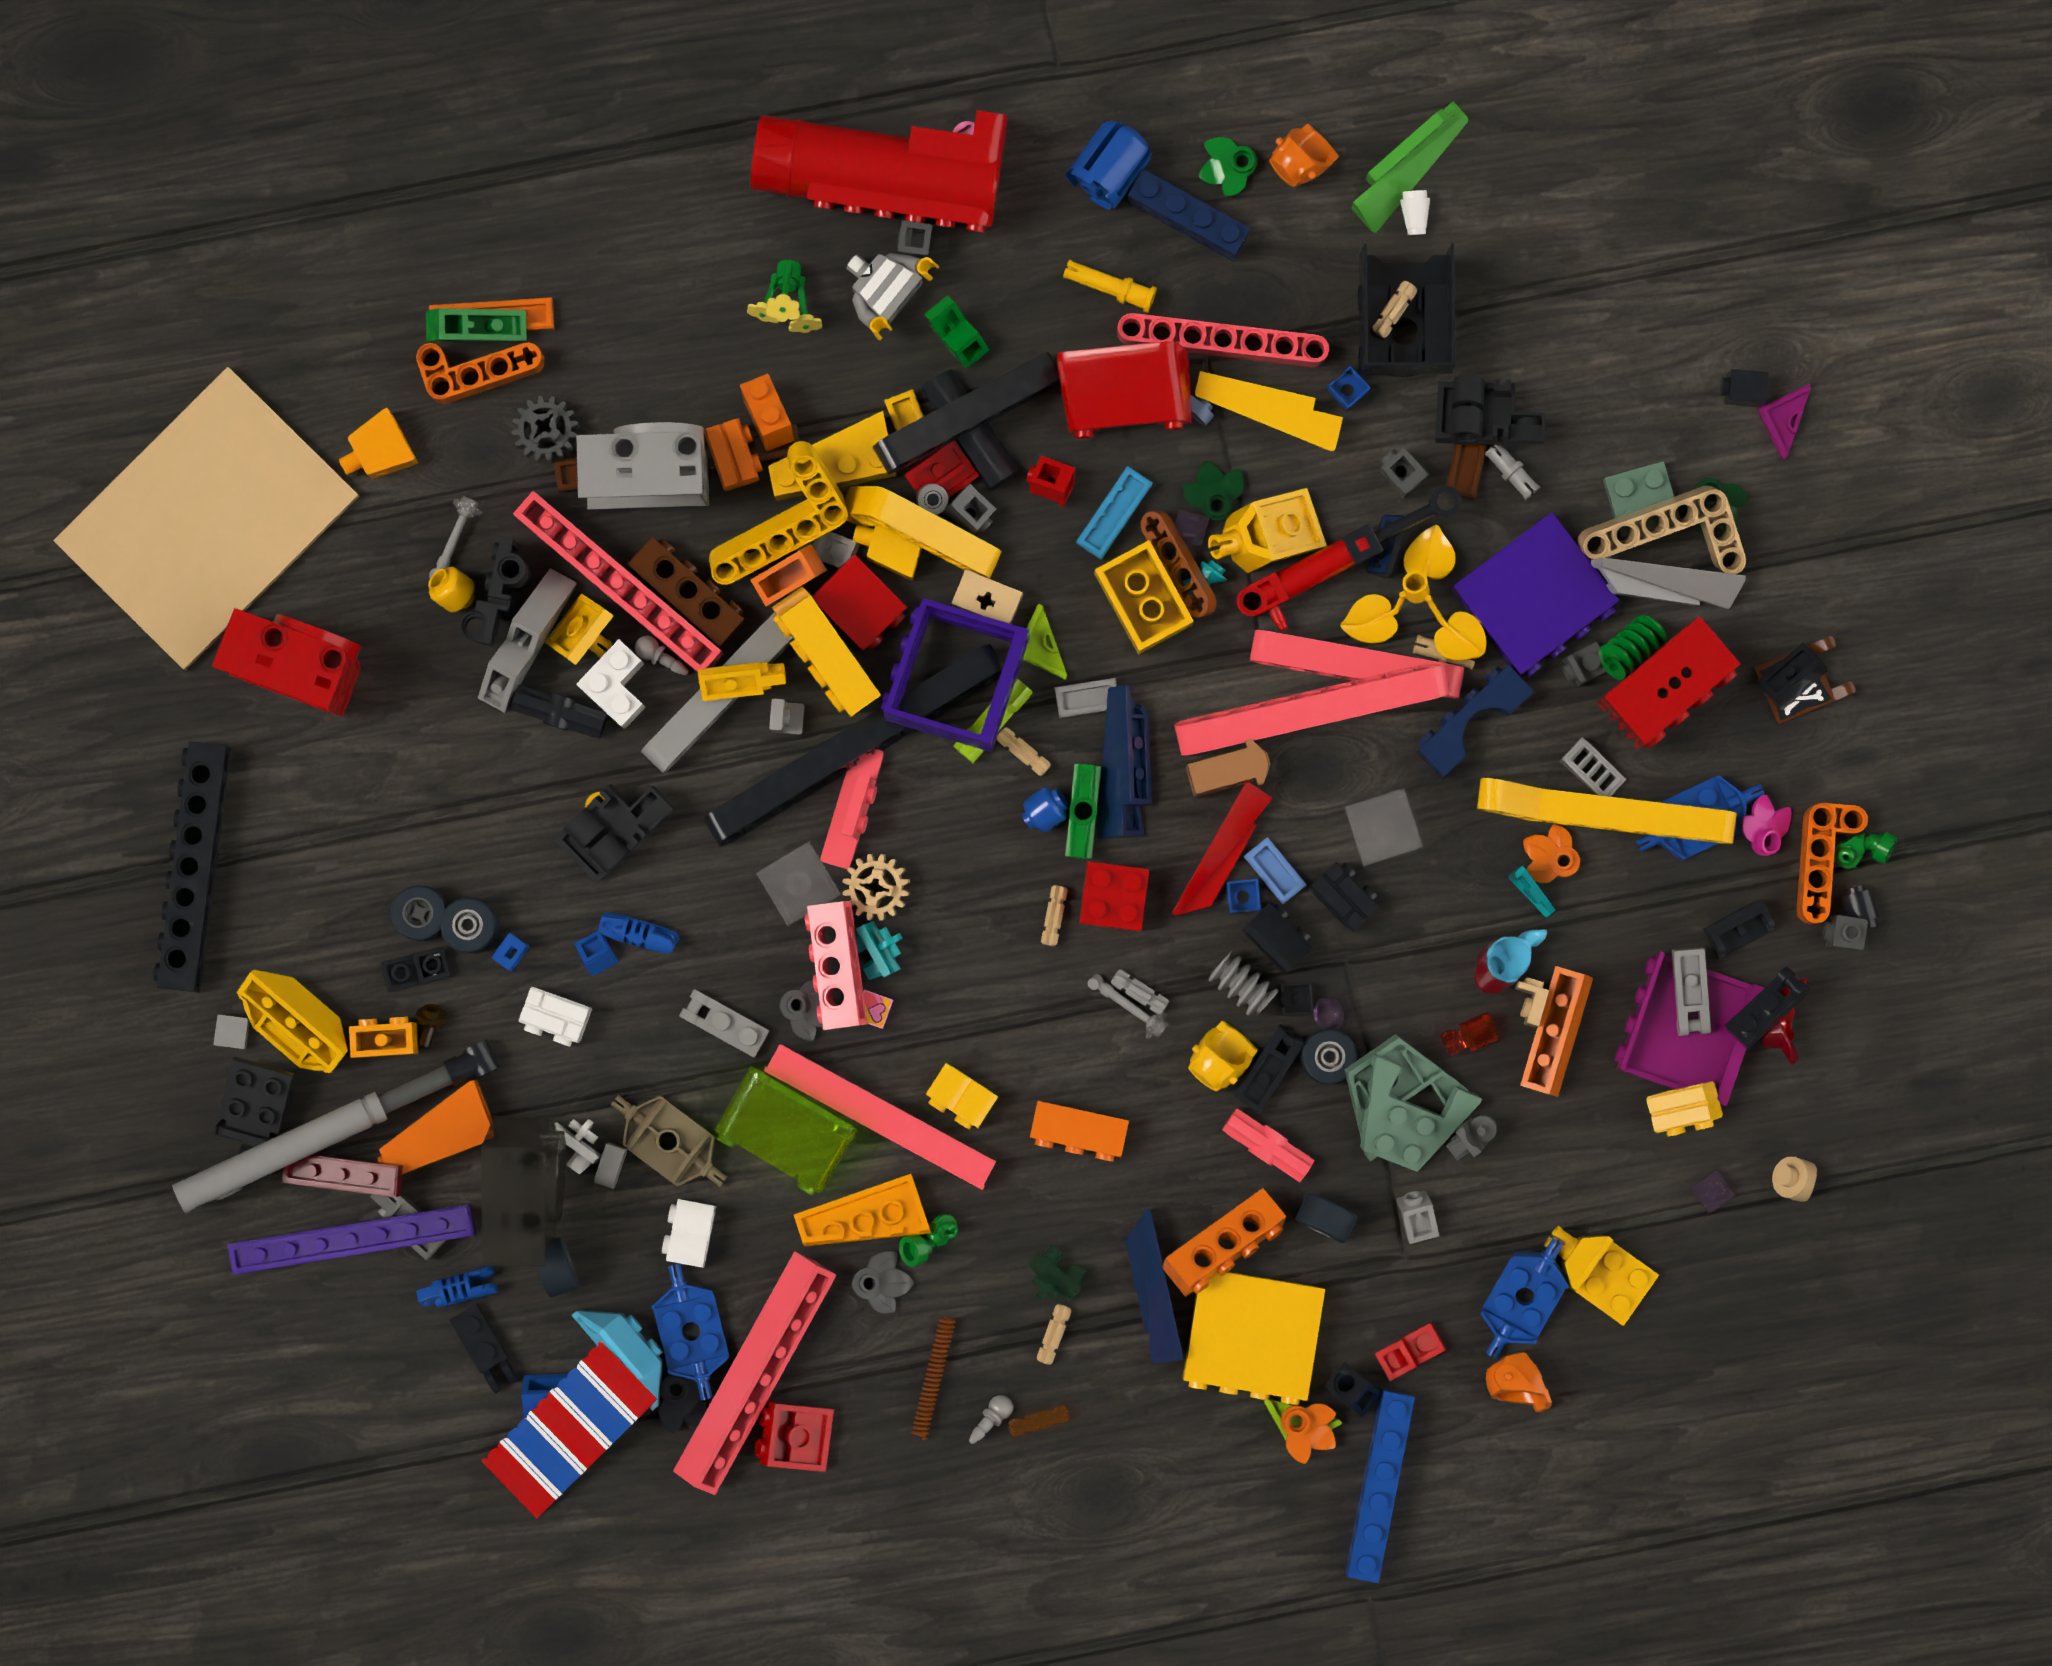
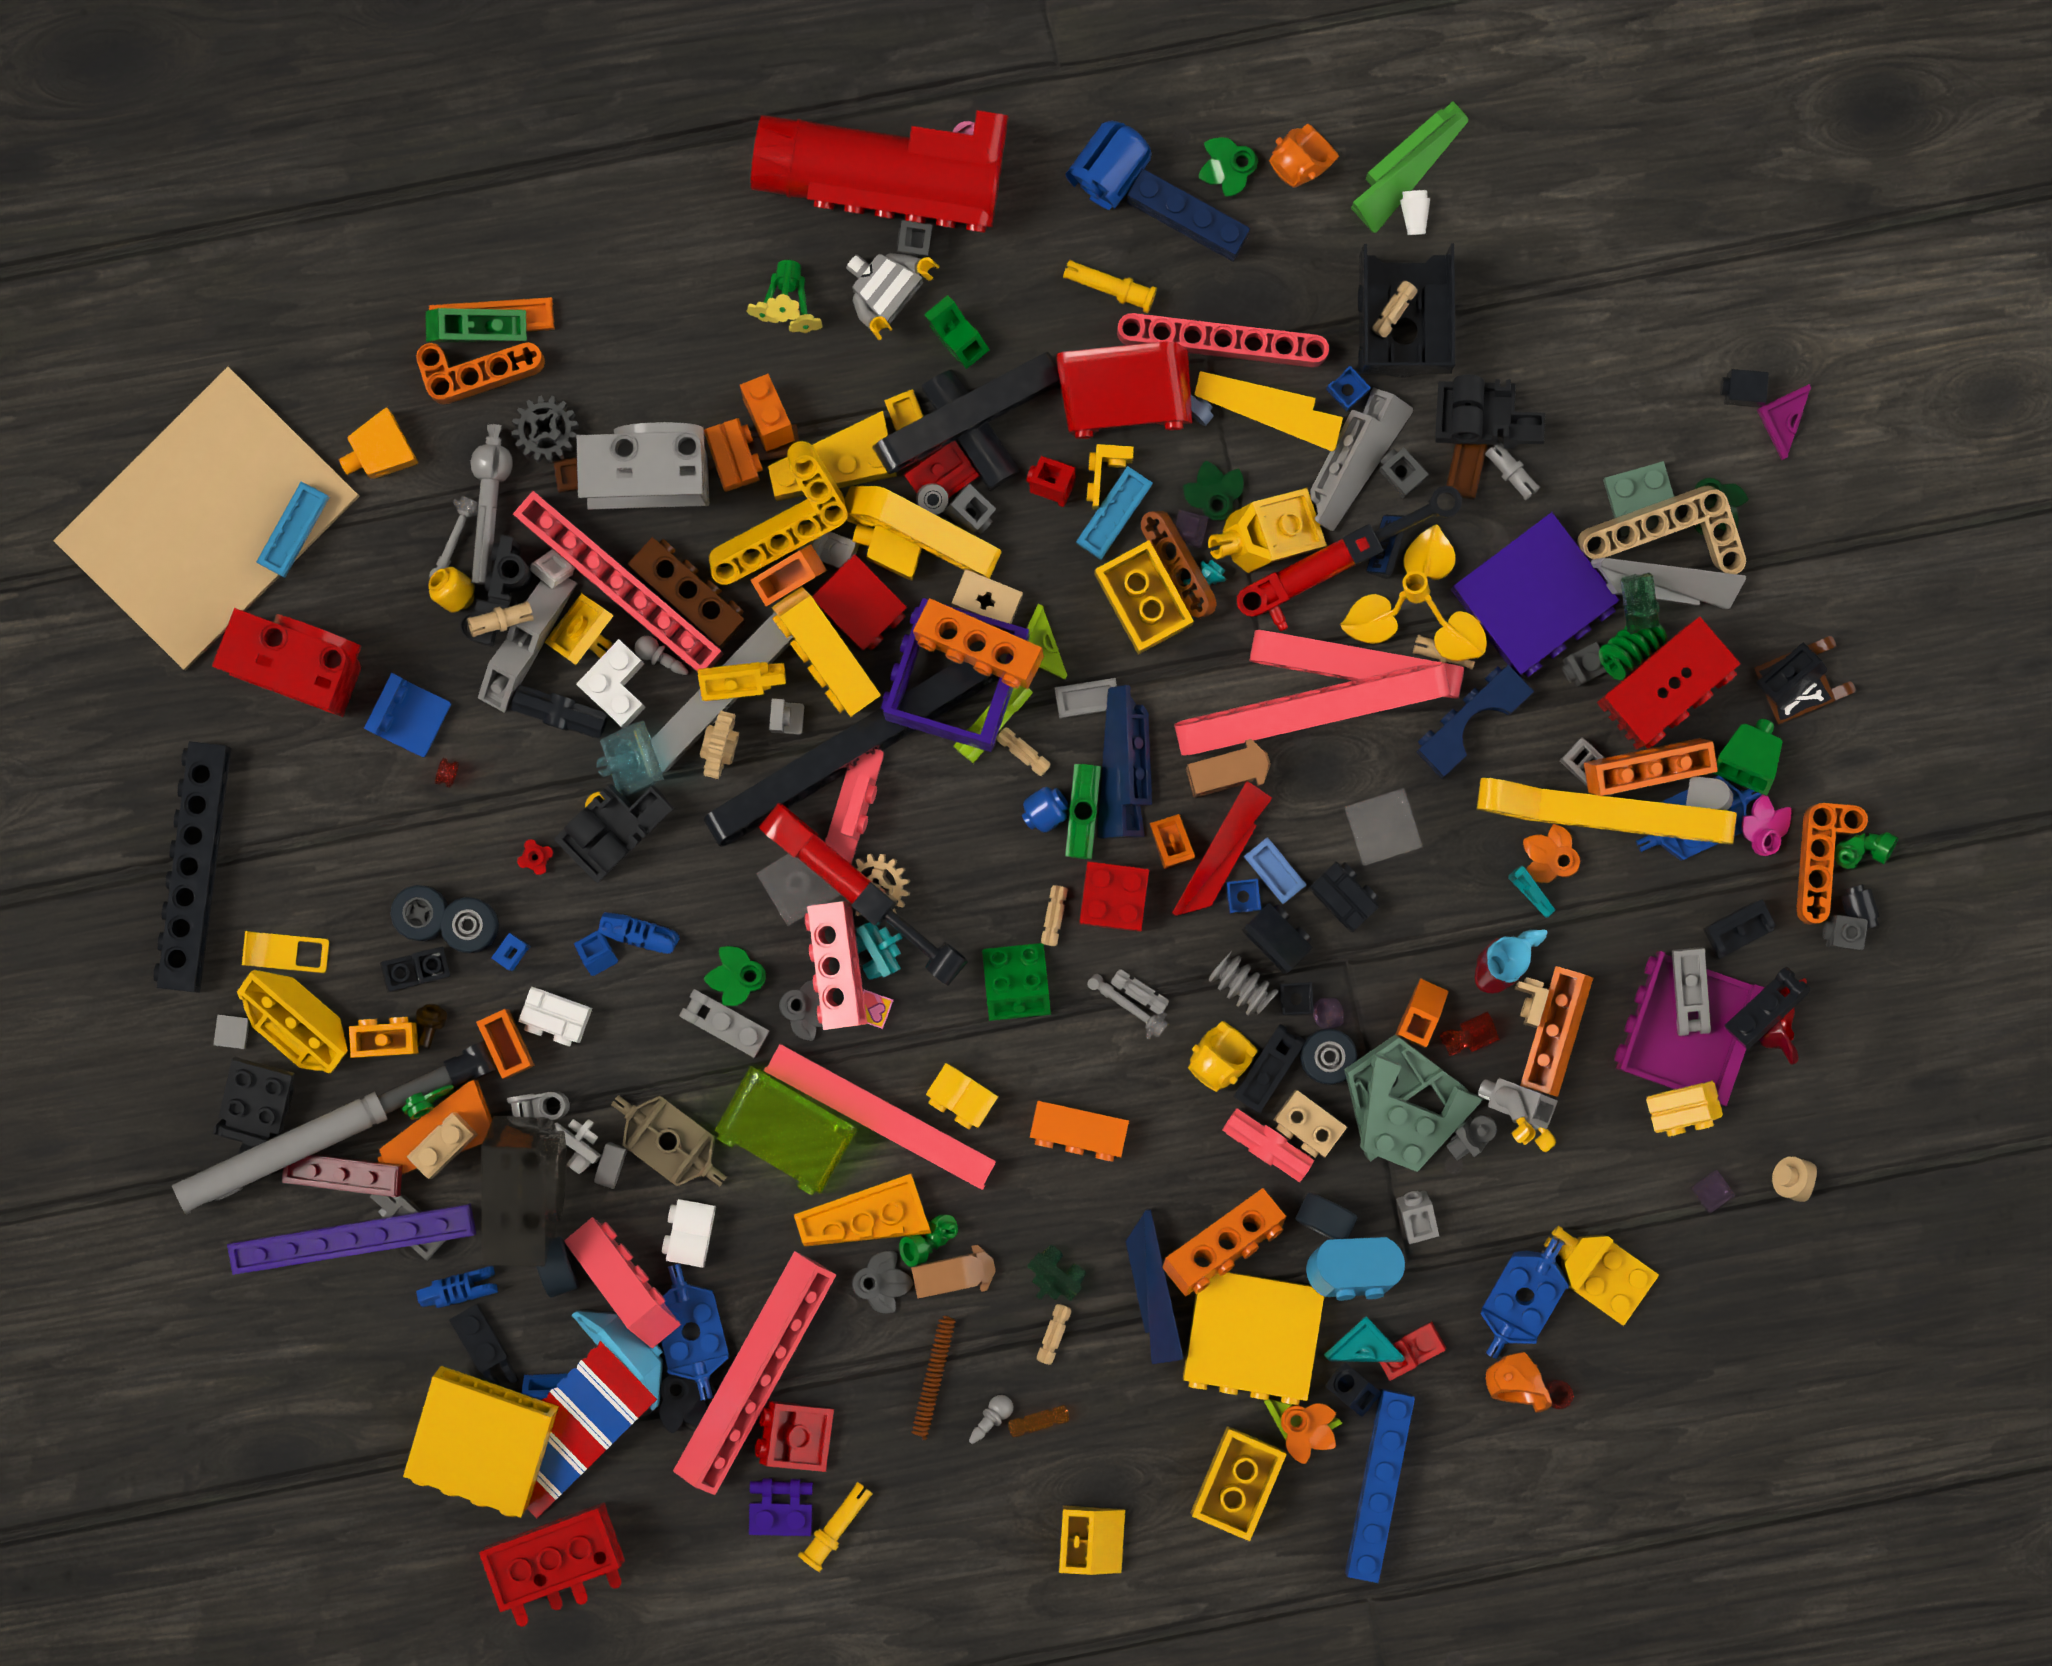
(279, 951): none -> yellow piece
(293, 529): none -> dark azure plate
(407, 715): none -> blue bracket
(420, 1105): none -> green plate
(442, 1145): none -> tan brick
(446, 773): none -> clear red bush
(480, 1442): none -> yellow brick
(491, 465): none -> light grey piece
(500, 619): none -> tan pin
(505, 1043): none -> orange piece
(535, 1105): none -> light grey piece
(538, 865): none -> red plate
(552, 569): none -> white tile
(553, 1559): none -> red piece
(622, 1282): none -> coral wedge
(630, 759): none -> clear light blue plate
(719, 744): none -> tan gear
(731, 976): none -> green plate
(780, 1518): none -> dark purple plate
(826, 1539): none -> yellow pin
(866, 896): none -> piece
(939, 617): none -> orange brick
(954, 1273): none -> medium nougat piece
(1016, 981): none -> green bracket
(1091, 1540): none -> yellow slope
(1115, 456): none -> yellow bracket
(1172, 841): none -> orange slope
(1238, 1483): none -> yellow brick
(1309, 1124): none -> tan brick
(1355, 1267): none -> dark azure brick
(1357, 454): none -> light grey wedge
(1364, 1344): none -> teal tile
(1422, 1013): none -> orange slope
(1524, 1108): none -> light grey torso
(1564, 1401): none -> clear red bush
(1640, 602): none -> clear green hips
(1650, 767): none -> orange brick
(1709, 793): none -> light grey piece
(1751, 757): none -> green torso

